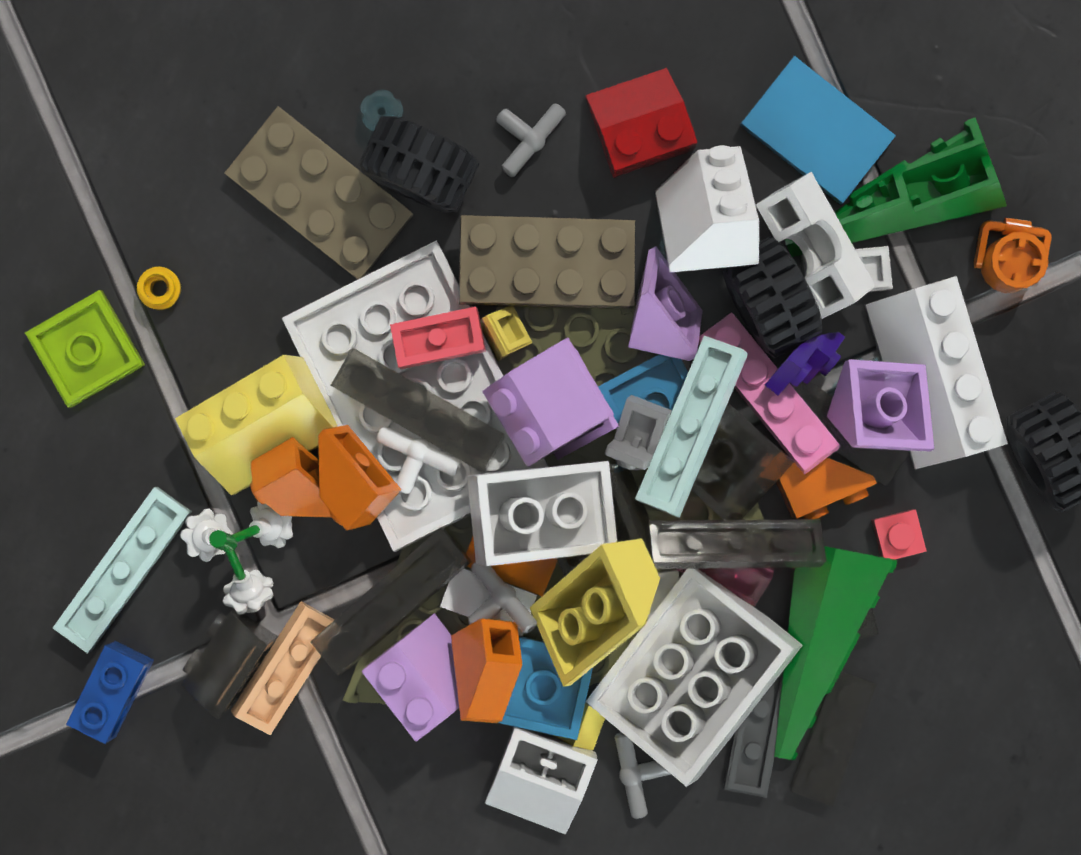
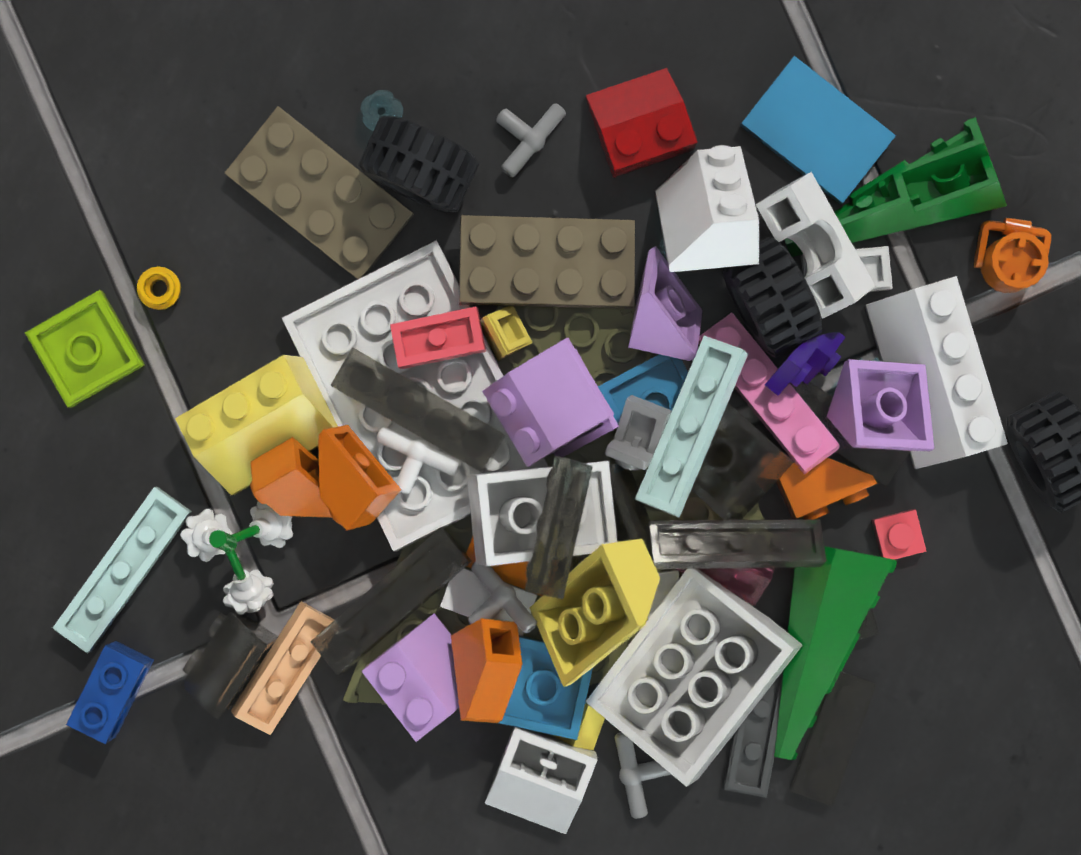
(558, 527): none -> clear smoke plate

